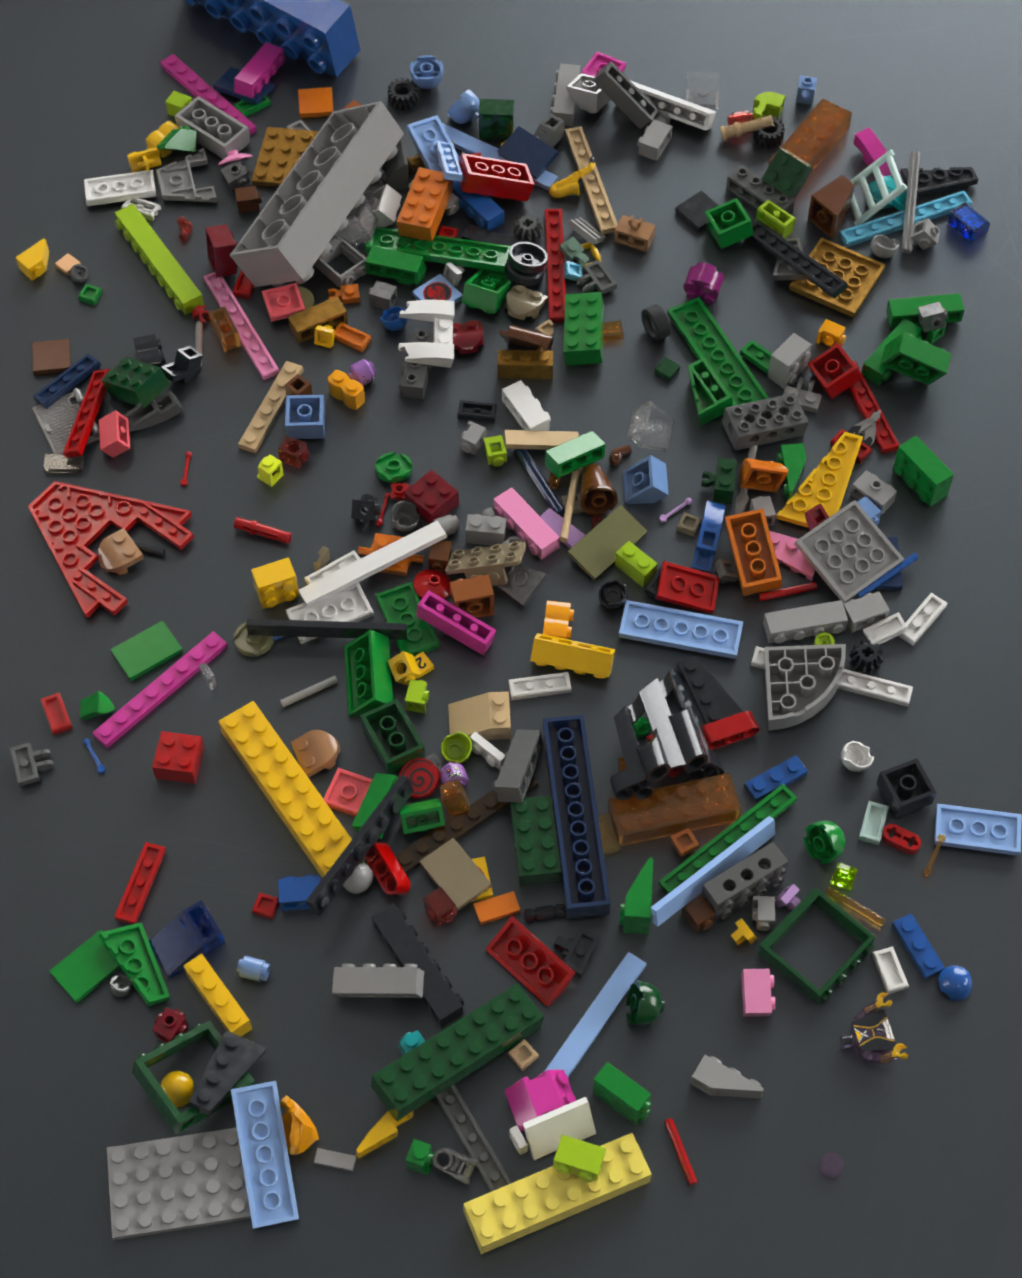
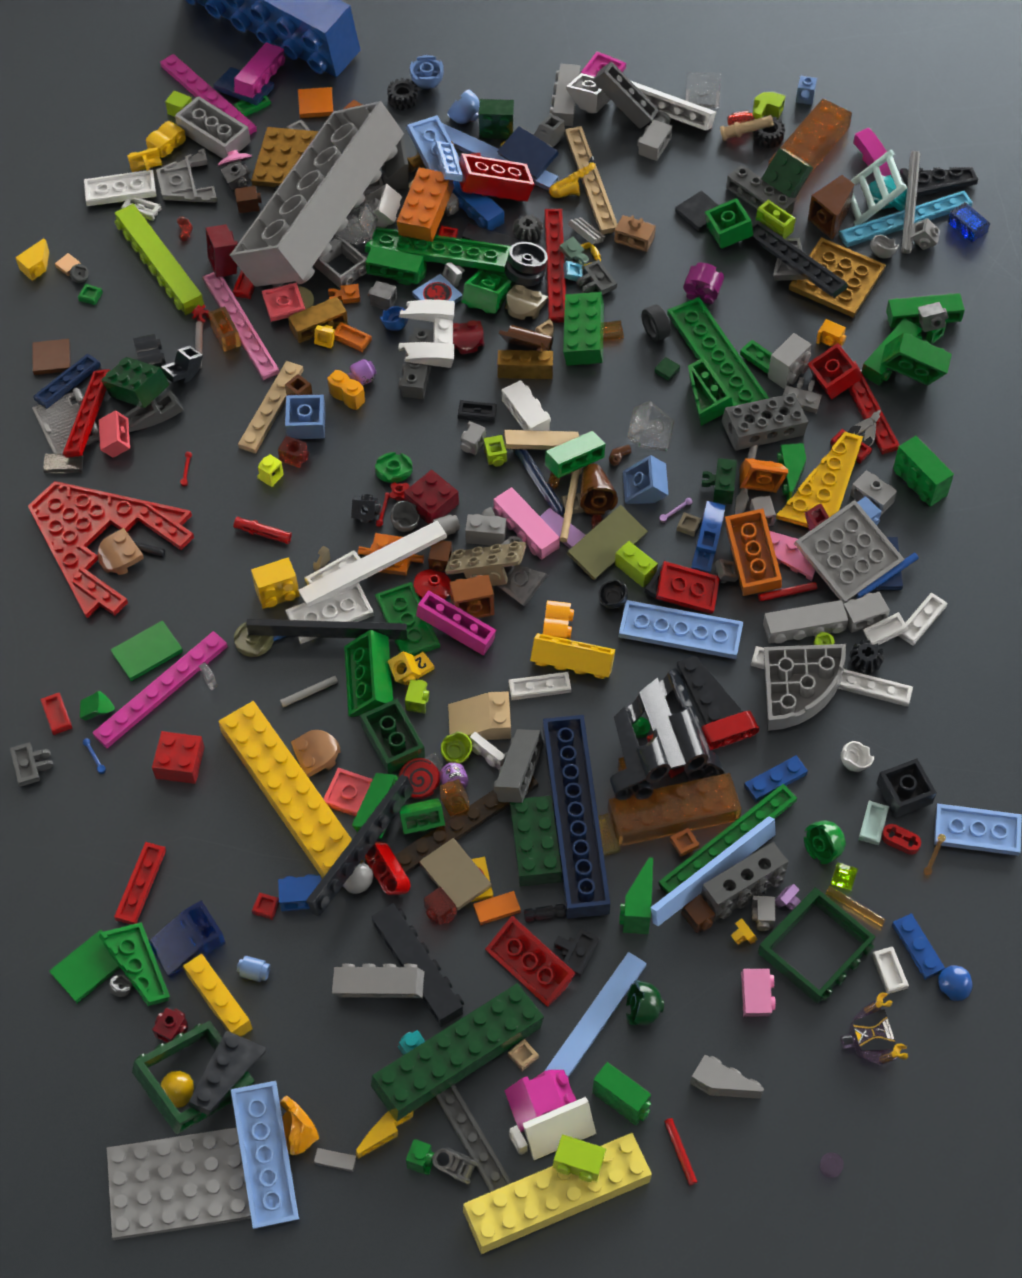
(179, 140): slope -> none

